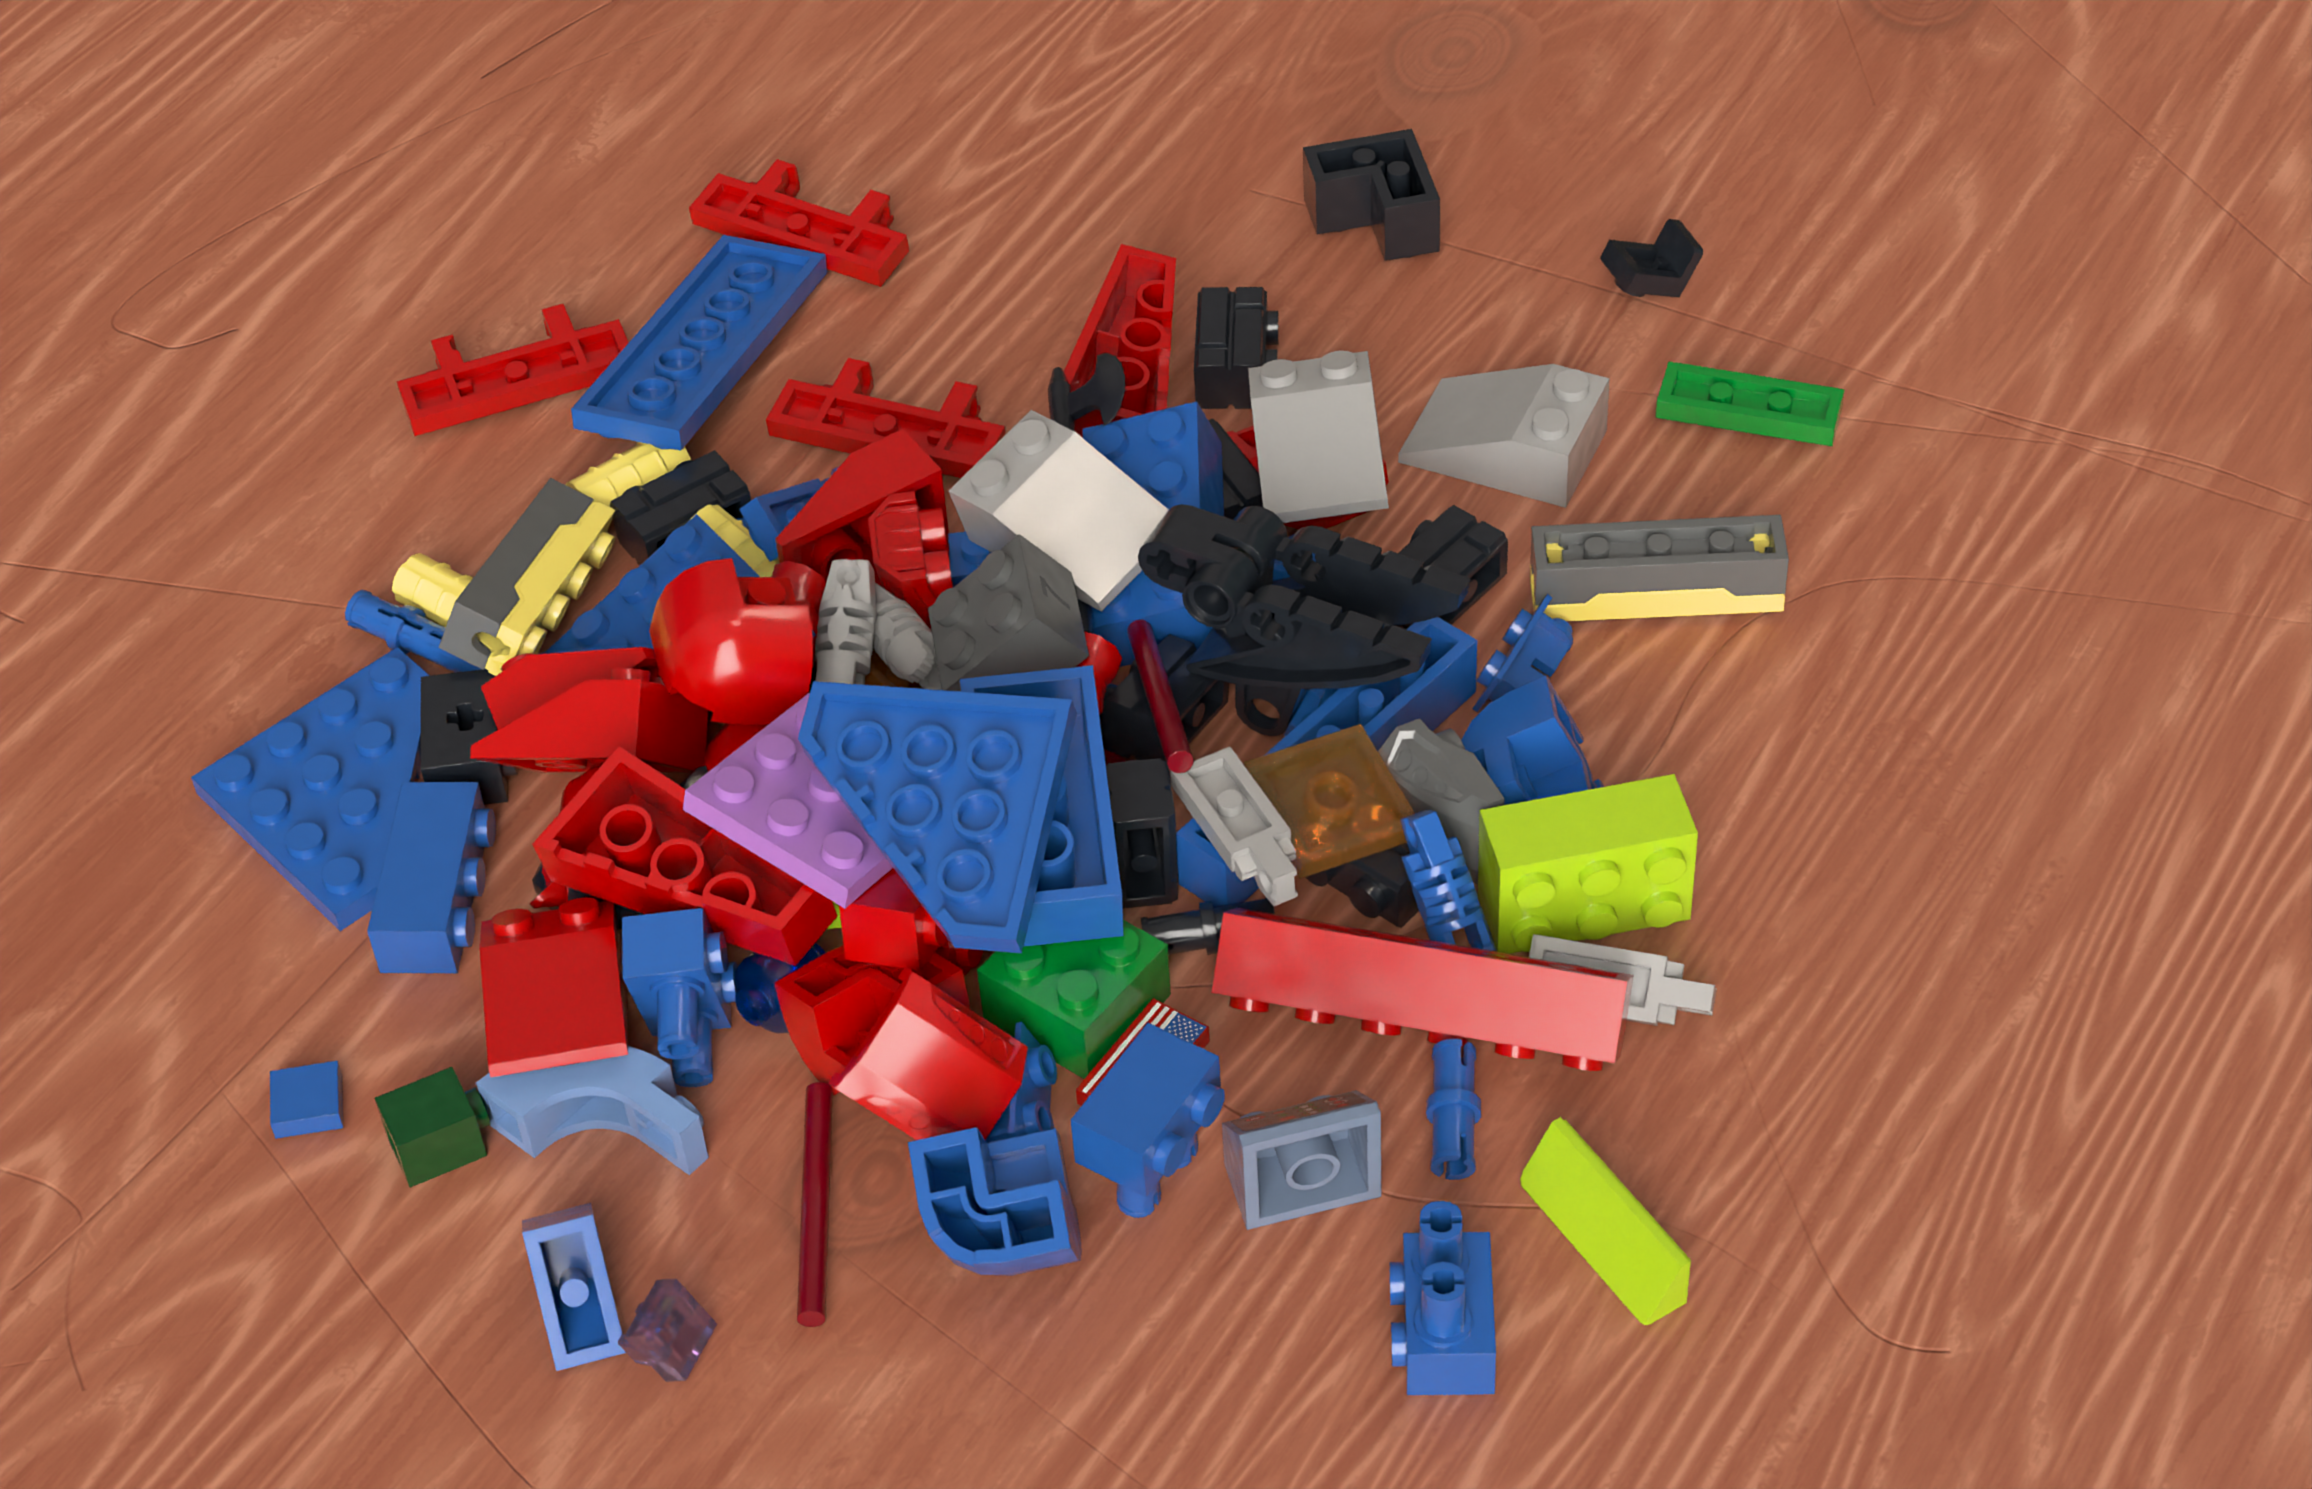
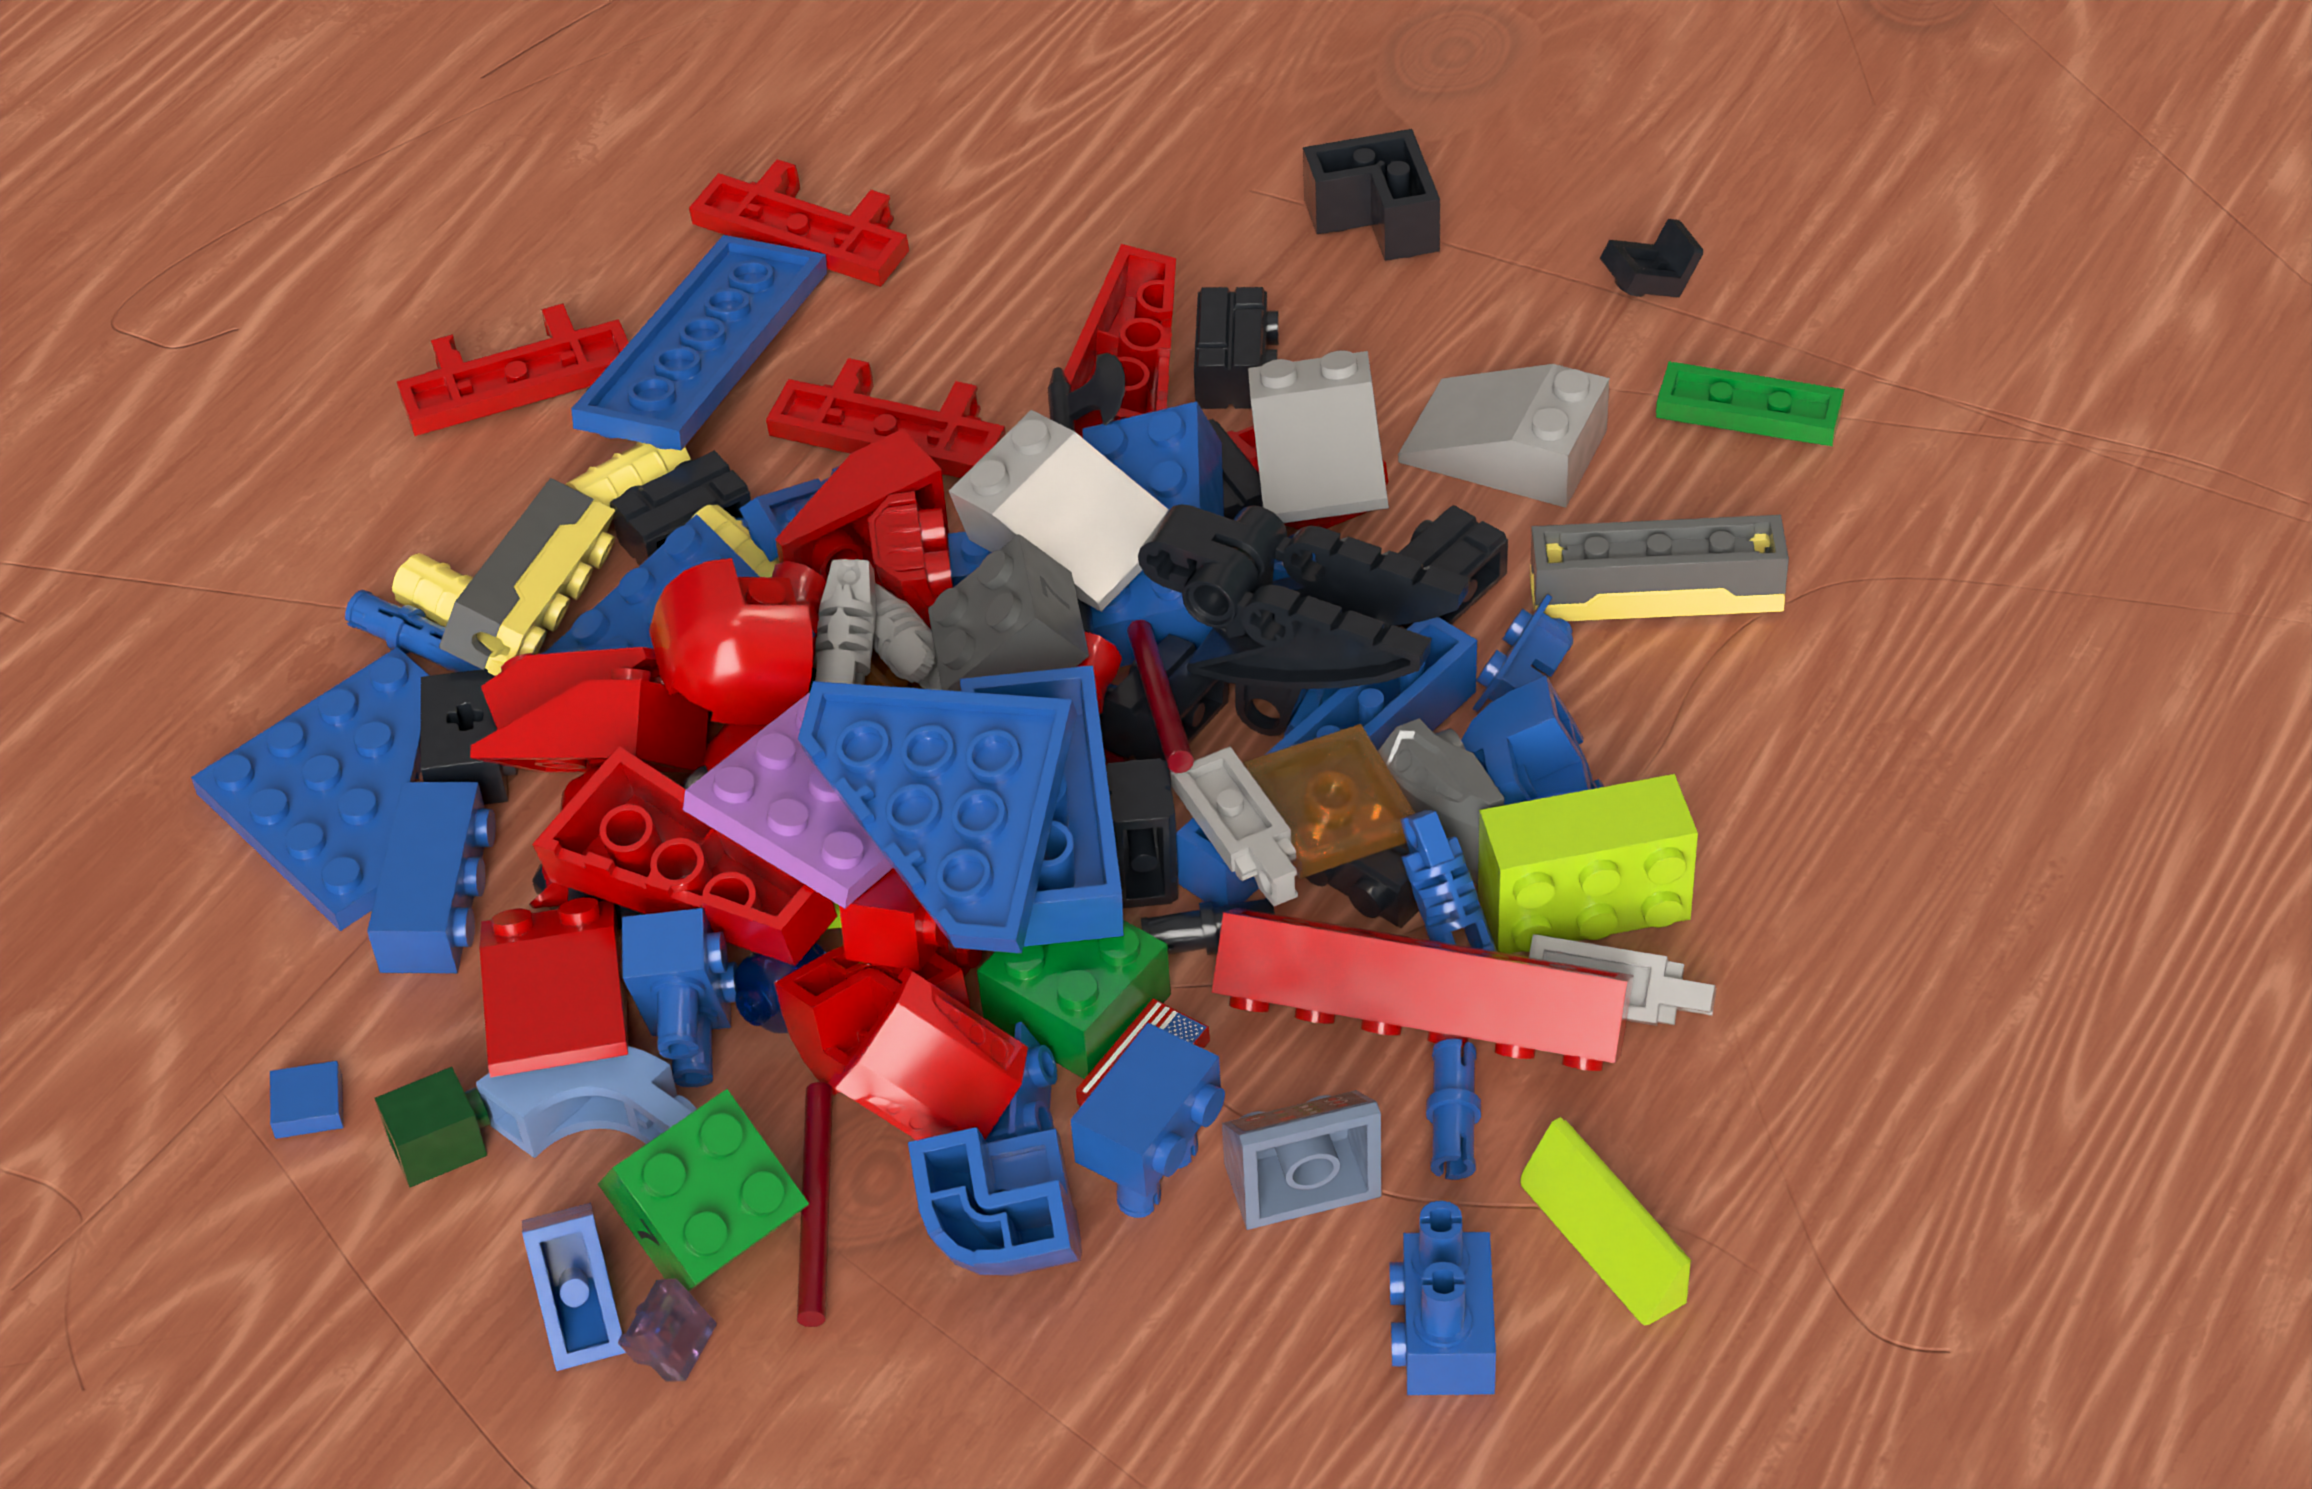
(703, 1192): none -> green brick

